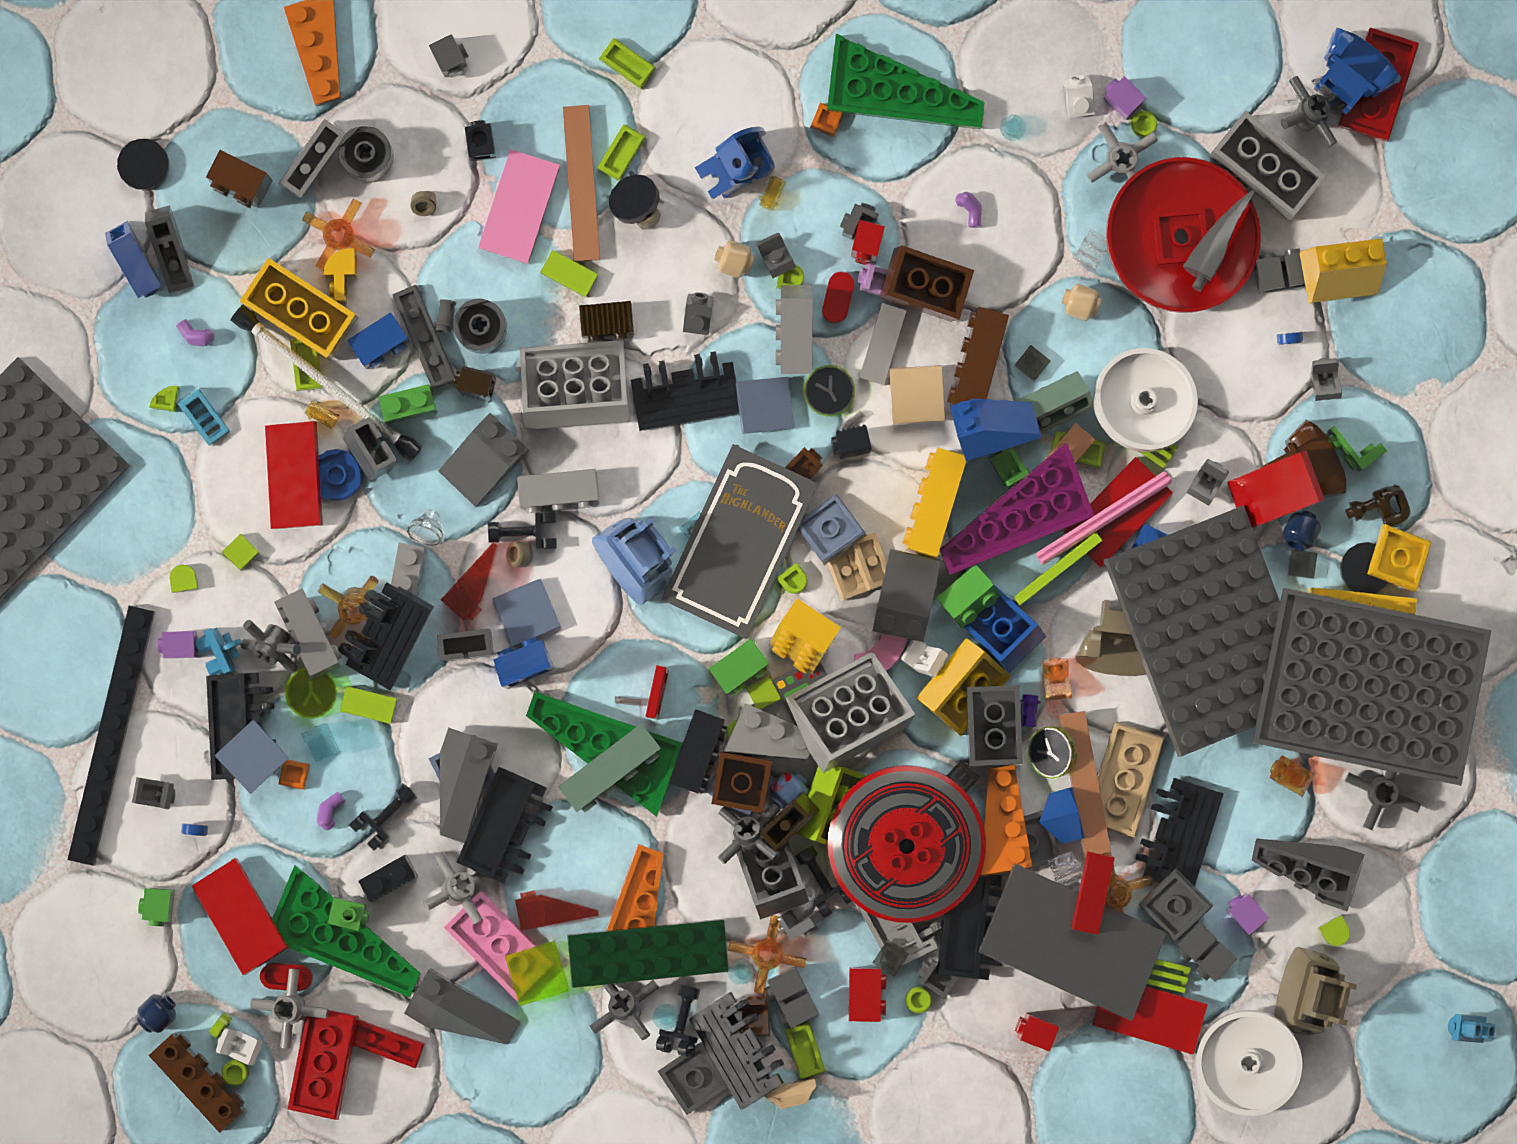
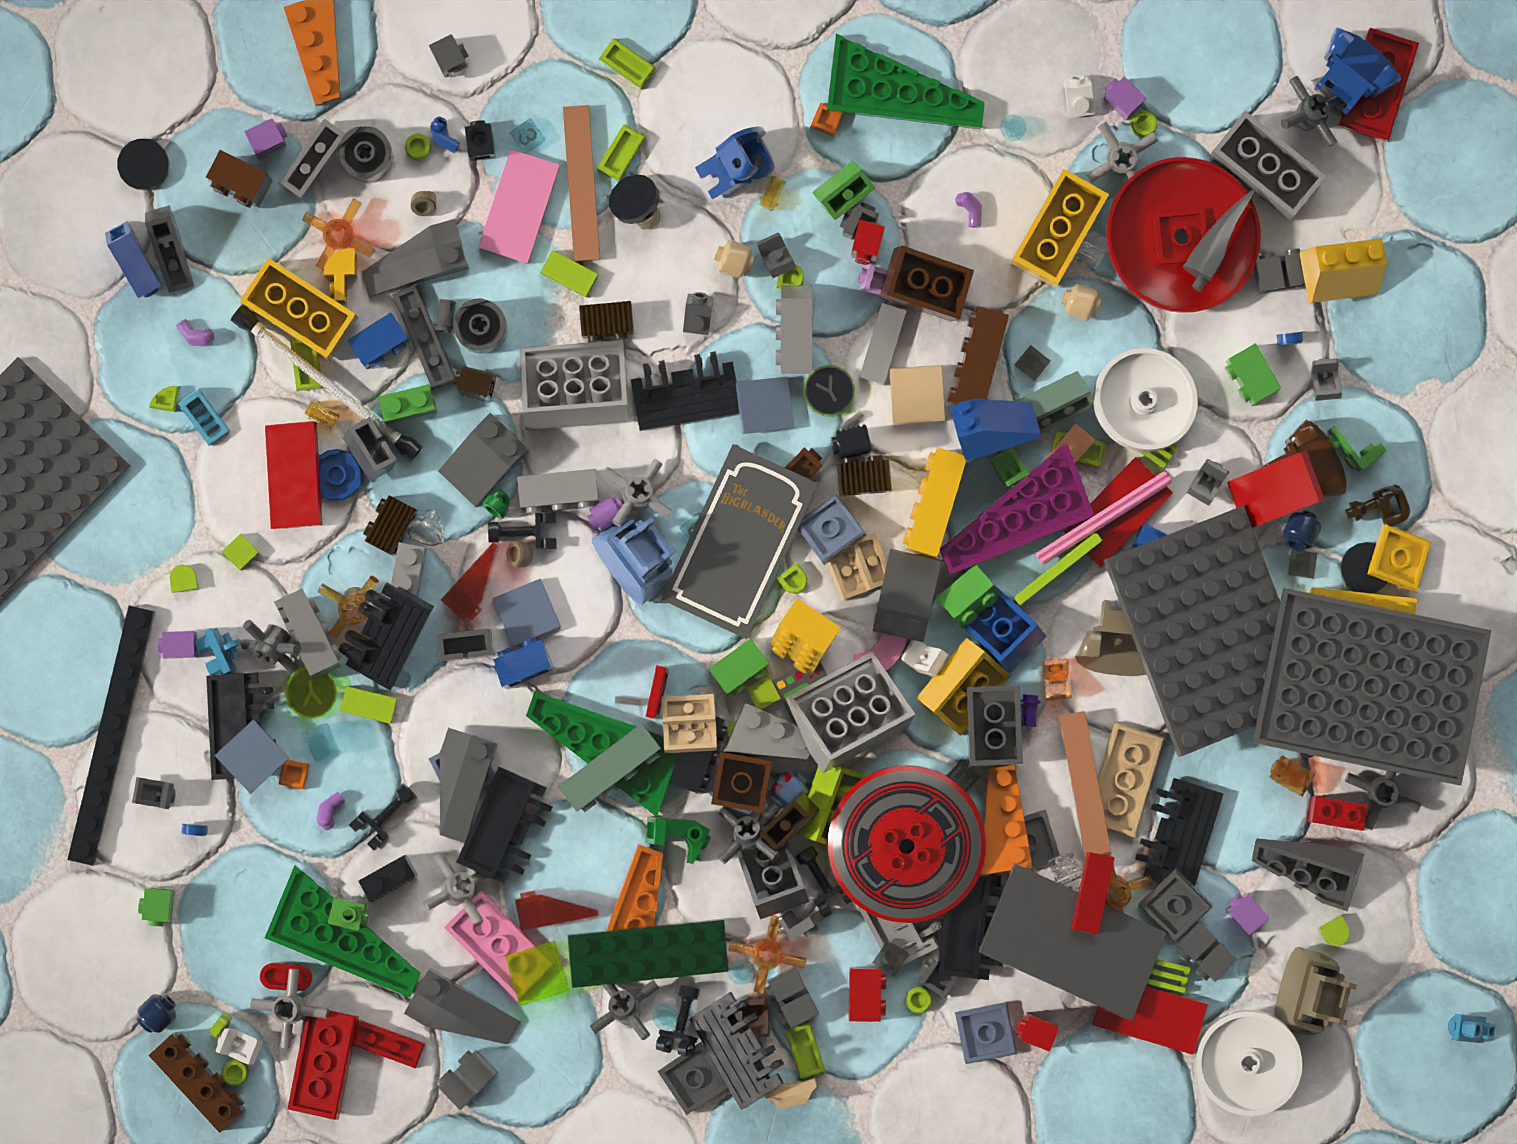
(240, 916): red tile -> none
(266, 137): none -> medium lavender brick
(389, 525): none -> dark brown brick
(417, 146): none -> lime tile
(424, 257): none -> dark grey wedge
(440, 135): none -> blue arm
(467, 1079): none -> dark grey brick
(495, 506): none -> green tile
(527, 136): none -> clear light blue tile
(604, 513): none -> medium lavender brick
(641, 484): none -> light grey bar
(660, 829): none -> green tile
(689, 723): none -> tan slope
(838, 297): red tile -> none
(843, 190): none -> bright green brick
(864, 477): none -> dark brown brick
(985, 1032): none -> sand blue tile
(1052, 752): black tile -> none
(1059, 228): none -> yellow brick
(1062, 816): blue slope -> none
(1252, 375): none -> bright green brick
(1337, 813): none -> red brick

